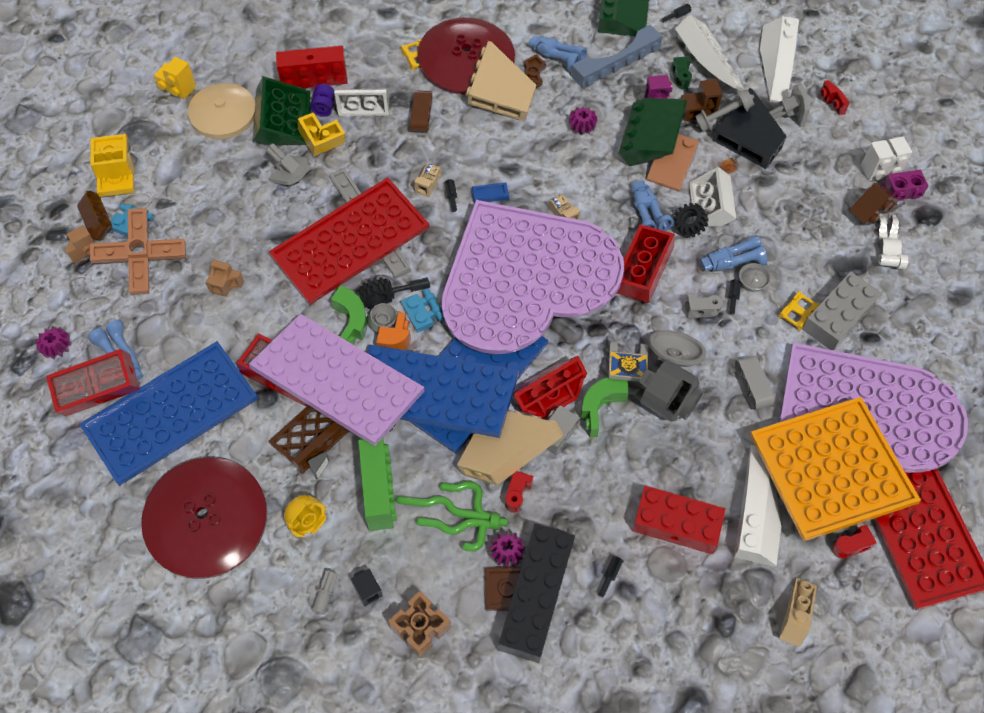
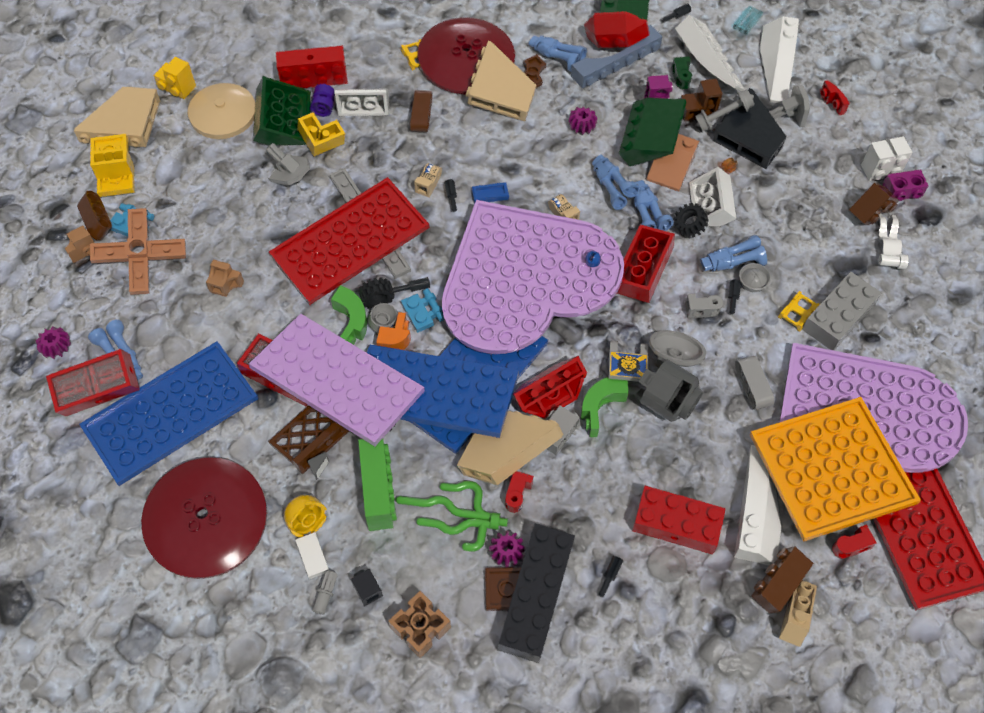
(126, 112): none -> tan slope
(312, 555): none -> white tile
(596, 259): none -> blue hinge
(607, 173): none -> medium blue piece
(615, 29): none -> red wedge
(737, 24): none -> clear light blue tile
(781, 579): none -> reddish brown brick

